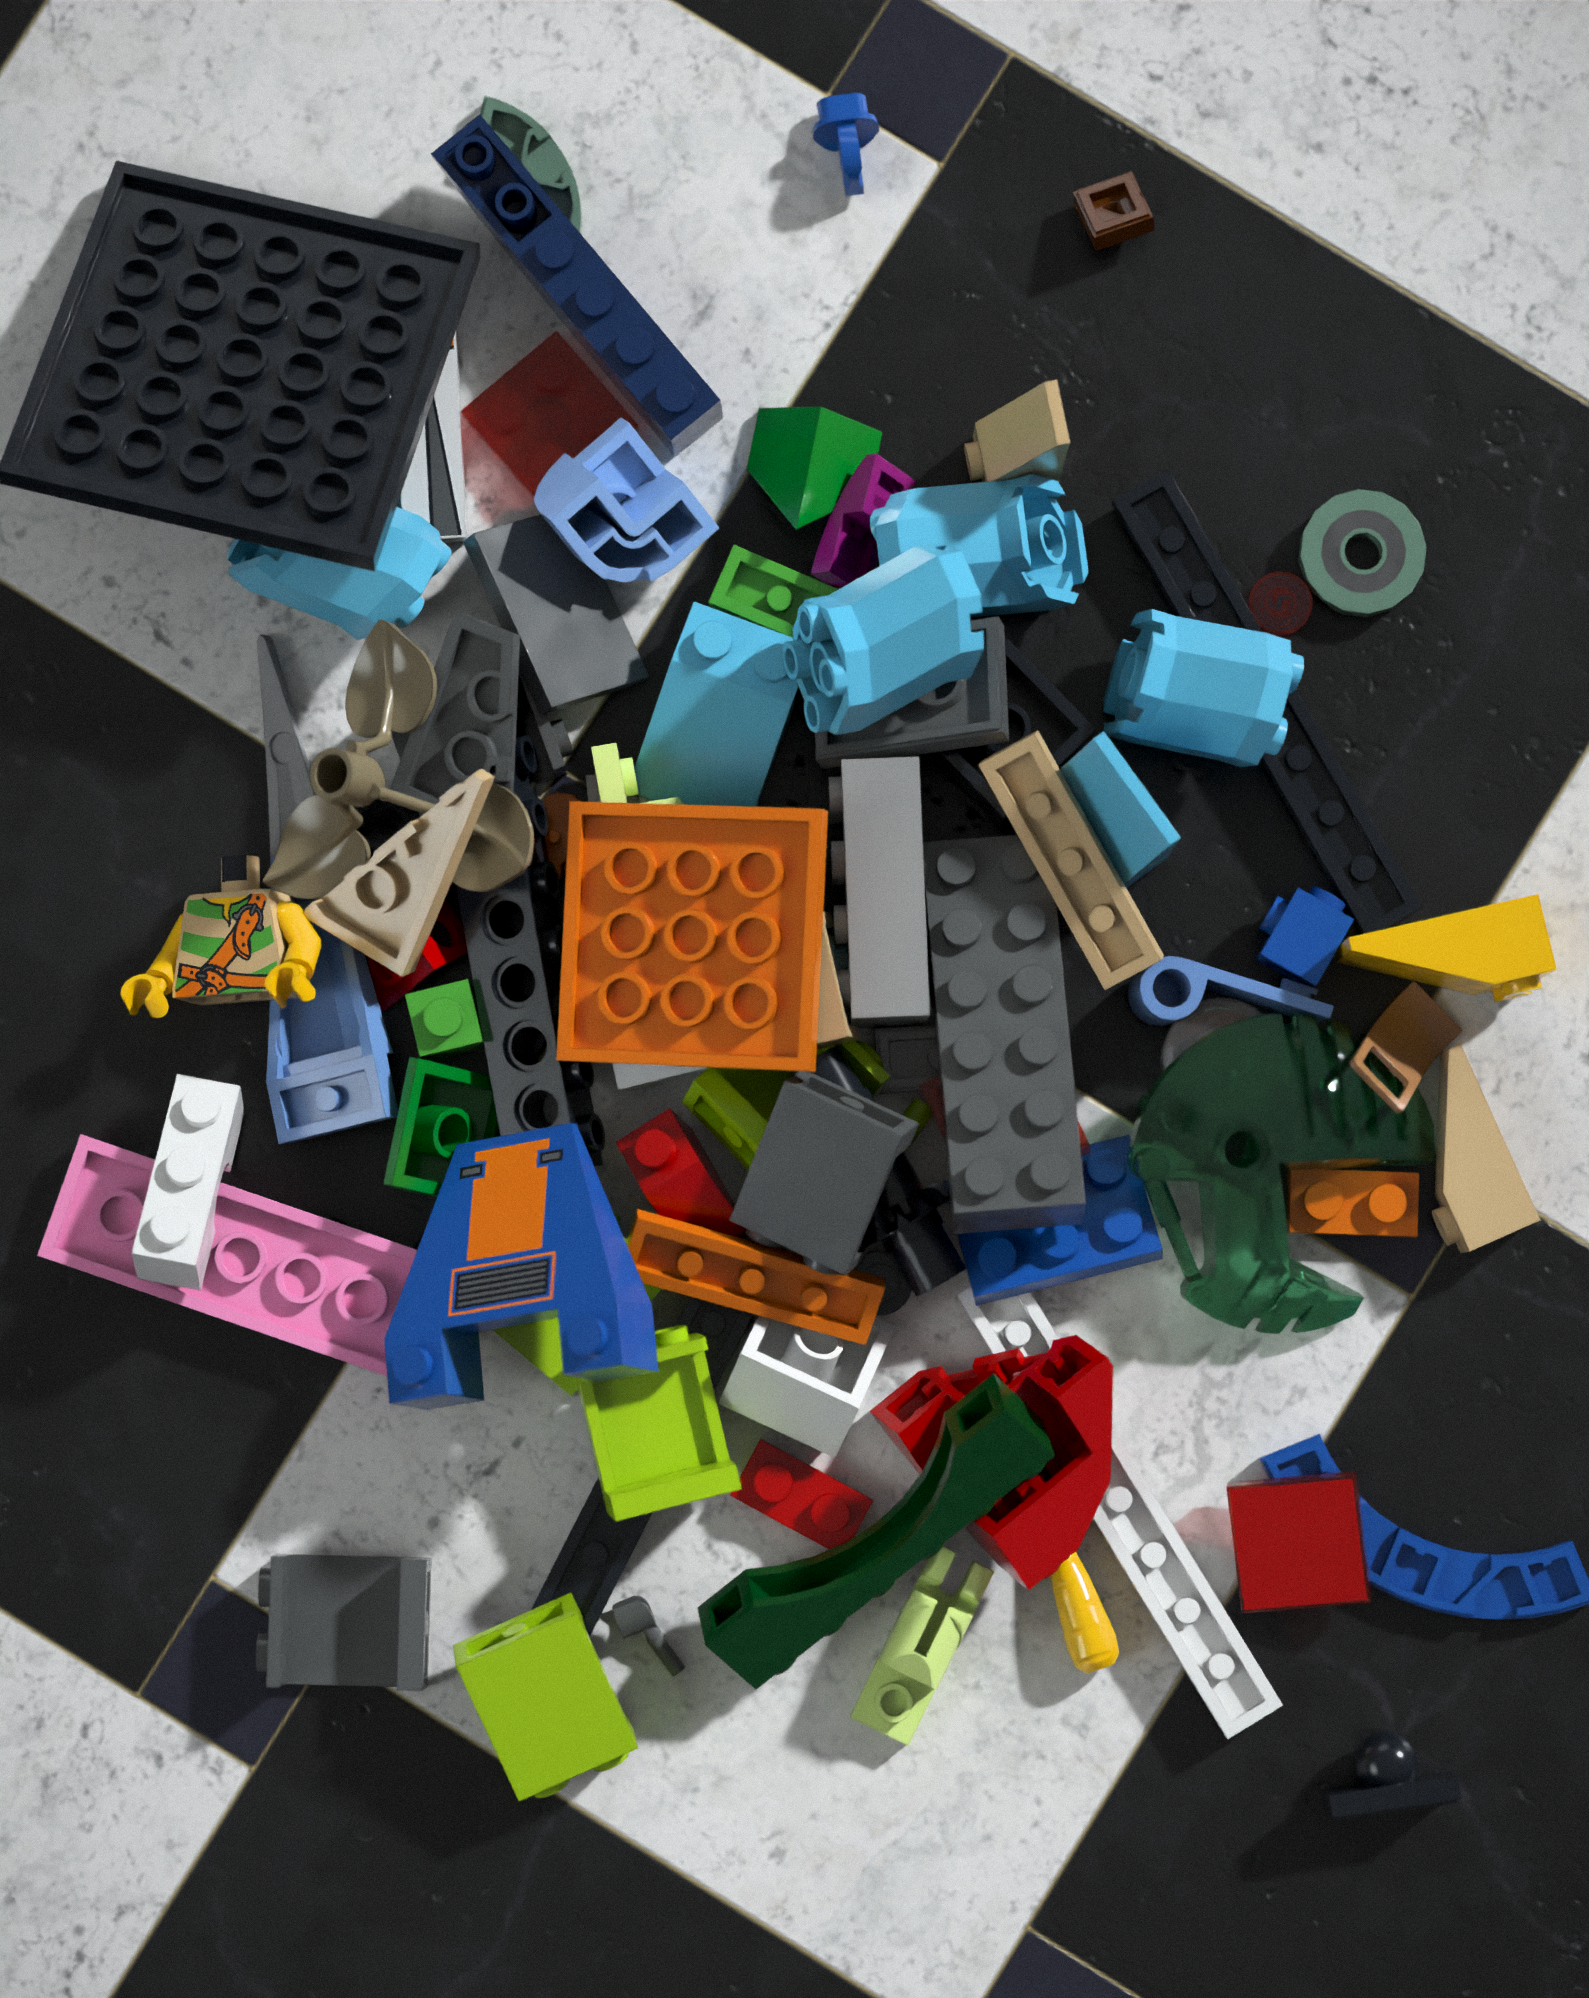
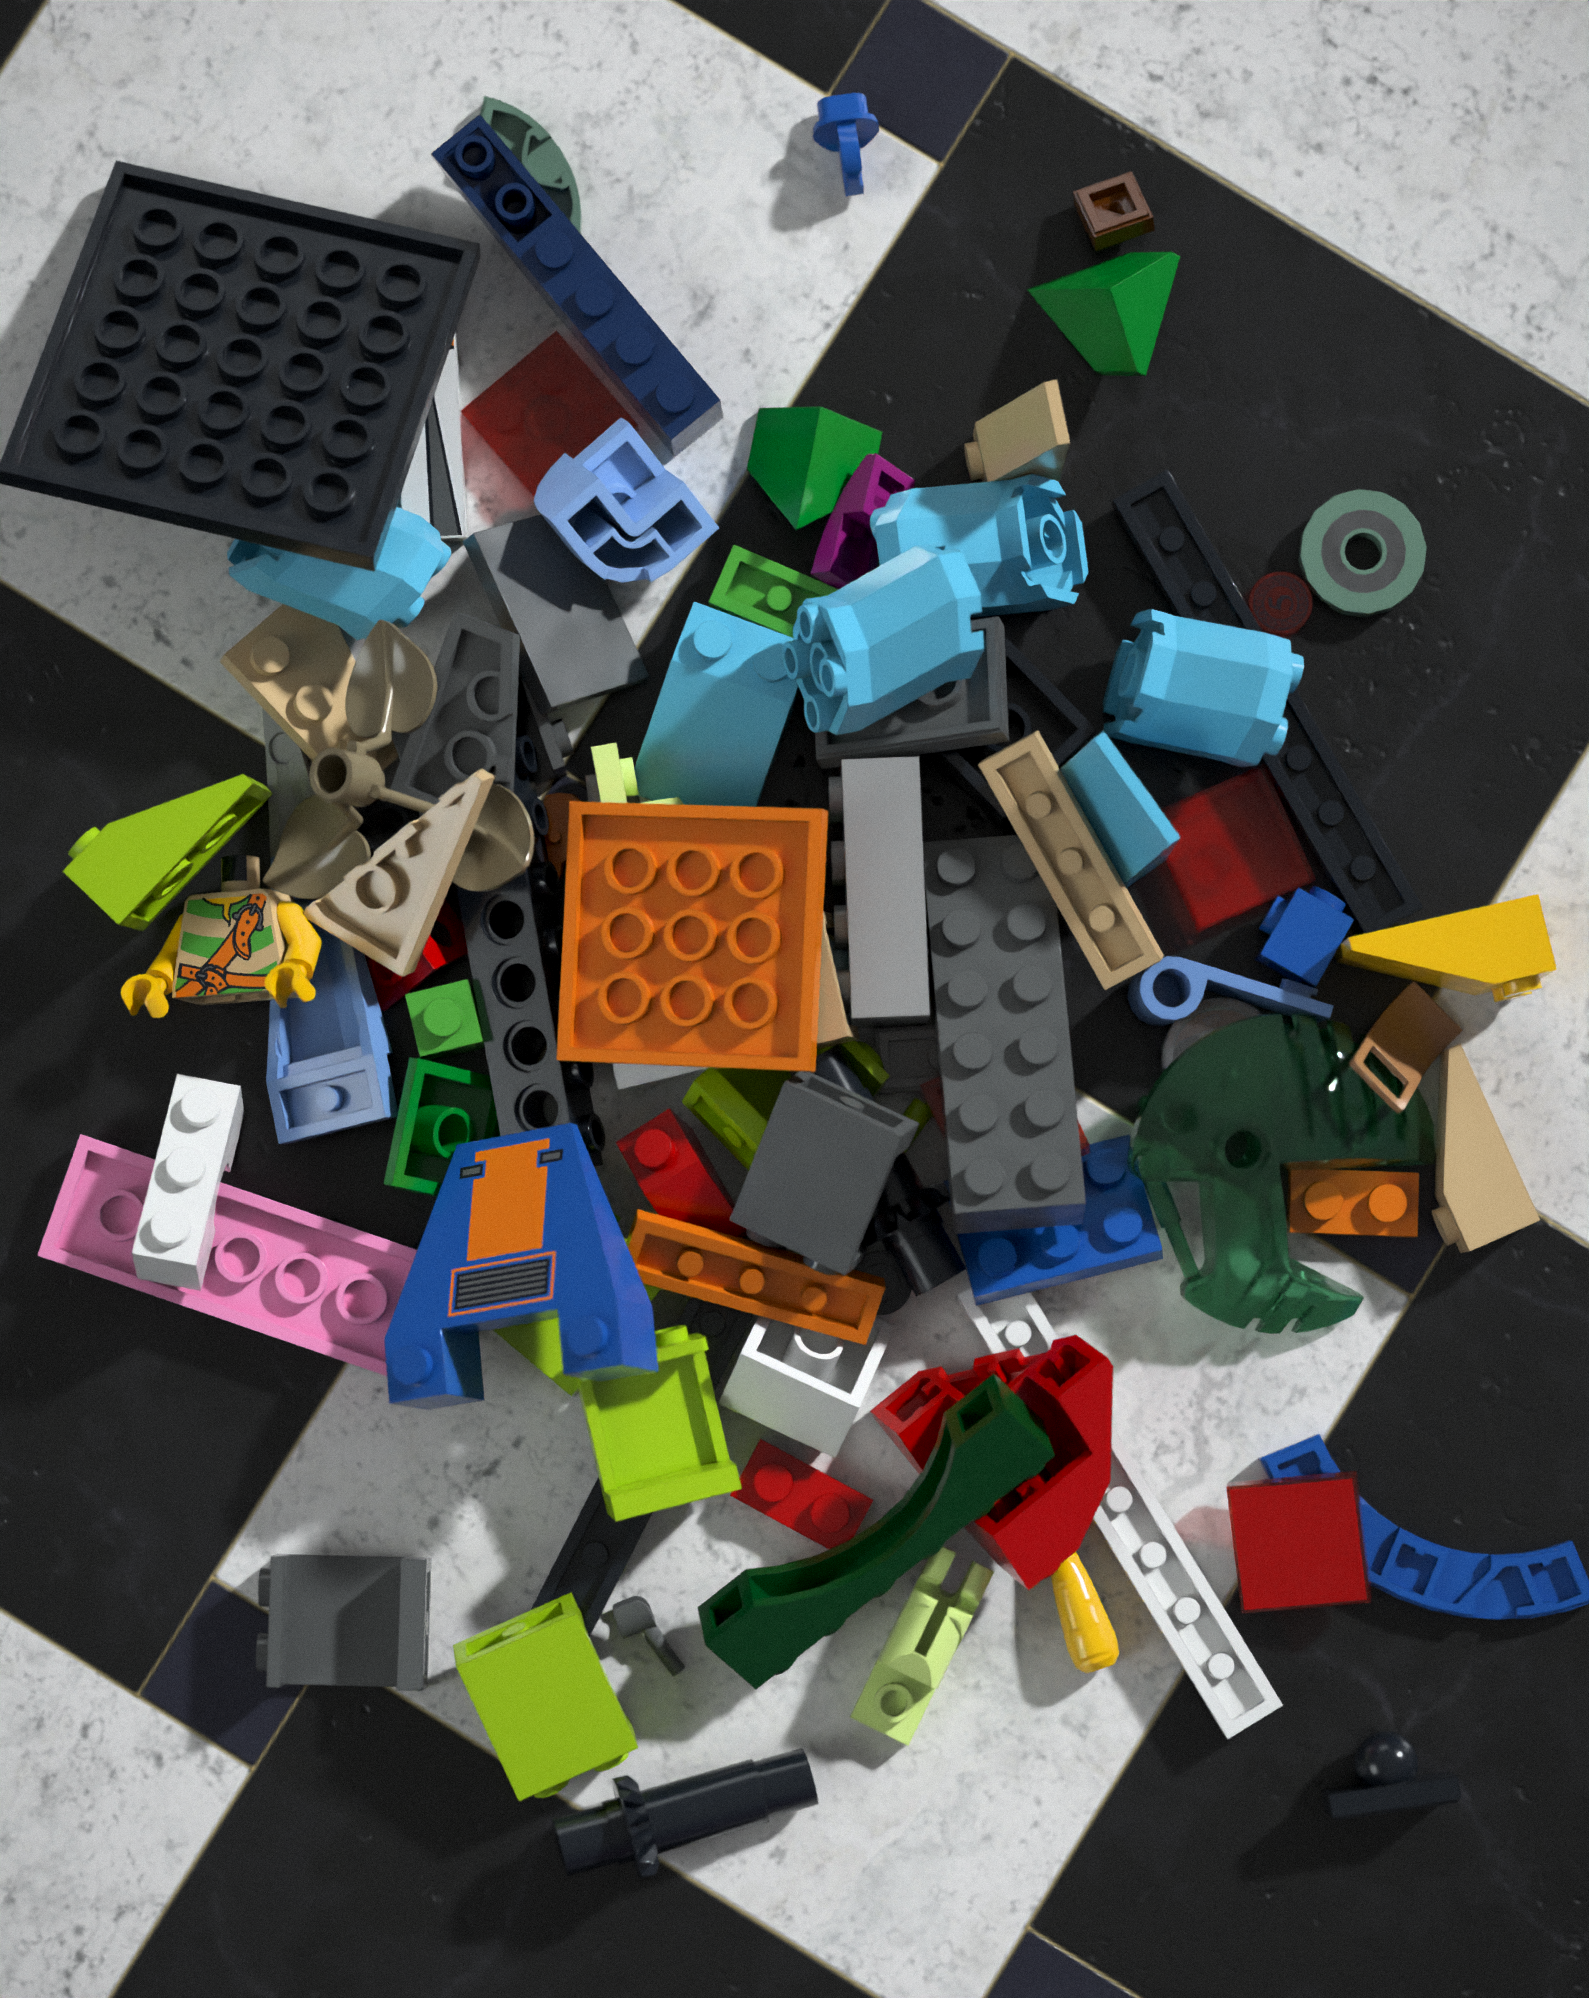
(151, 856): none -> lime slope
(301, 678): none -> tan wing
(682, 1812): none -> black gear
(1112, 309): none -> green slope
(1234, 849): none -> clear red tile

